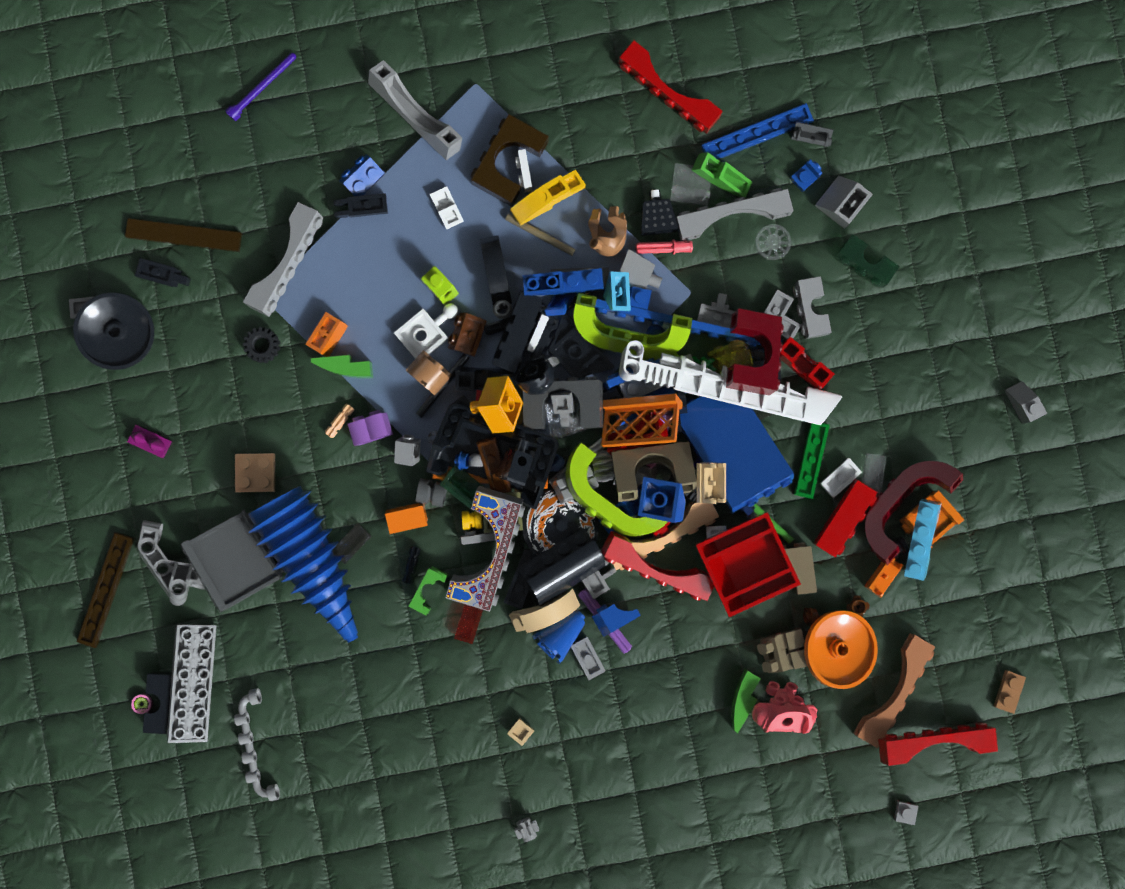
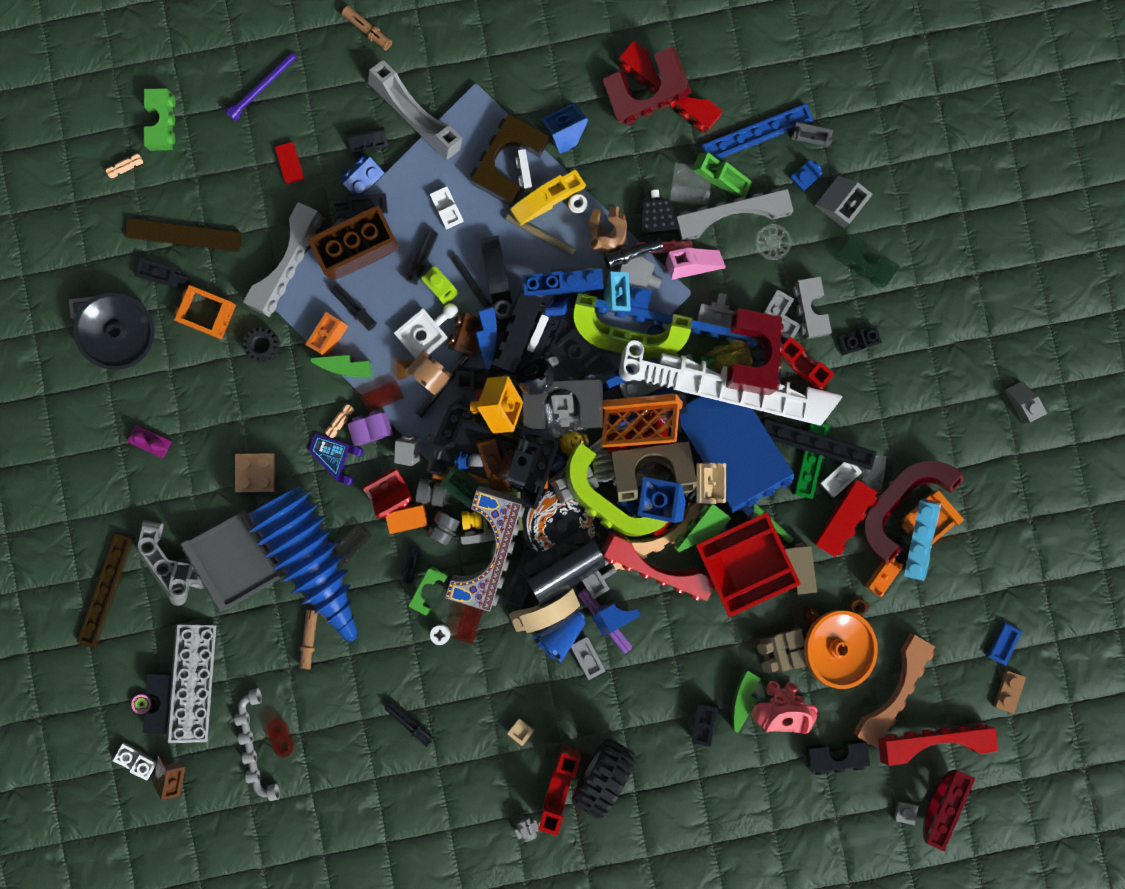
(124, 165): none -> light nougat axle
(135, 760): none -> white slope
(160, 135): none -> bright green arch
(168, 778): none -> reddish brown panel
(221, 321): none -> orange window
(279, 737): none -> clear red plate
(289, 163): none -> red tile
(308, 640): none -> medium nougat pin
(333, 455): none -> flag
(353, 243): none -> reddish brown brick
(359, 313): none -> black axle
(367, 140): none -> black plate
(382, 41): none -> medium nougat pin
(382, 396): none -> clear red plate
(387, 493): none -> red bracket
(402, 366): none -> clear orange tile
(405, 720): none -> black axle
(422, 257): none -> black axle
(442, 528): none -> dark grey wheel
(442, 632): none -> white wheel
(471, 282): none -> black bar
(487, 335): none -> blue slope
(554, 802): none -> red arch
(565, 127): none -> blue slope
(569, 442): none -> yellow head
(577, 197): none -> white plate
(604, 778): none -> black tyre
(625, 255): none -> black pin
(673, 87): none -> dark red arch
(692, 262): none -> bright pink slope
(705, 724): none -> black hinge
(706, 525): none -> bright green slope
(820, 444): none -> black tile
(854, 756): none -> black arch
(859, 340): none -> black slope
(946, 808): none -> dark red window
(1004, 643): none -> blue tile

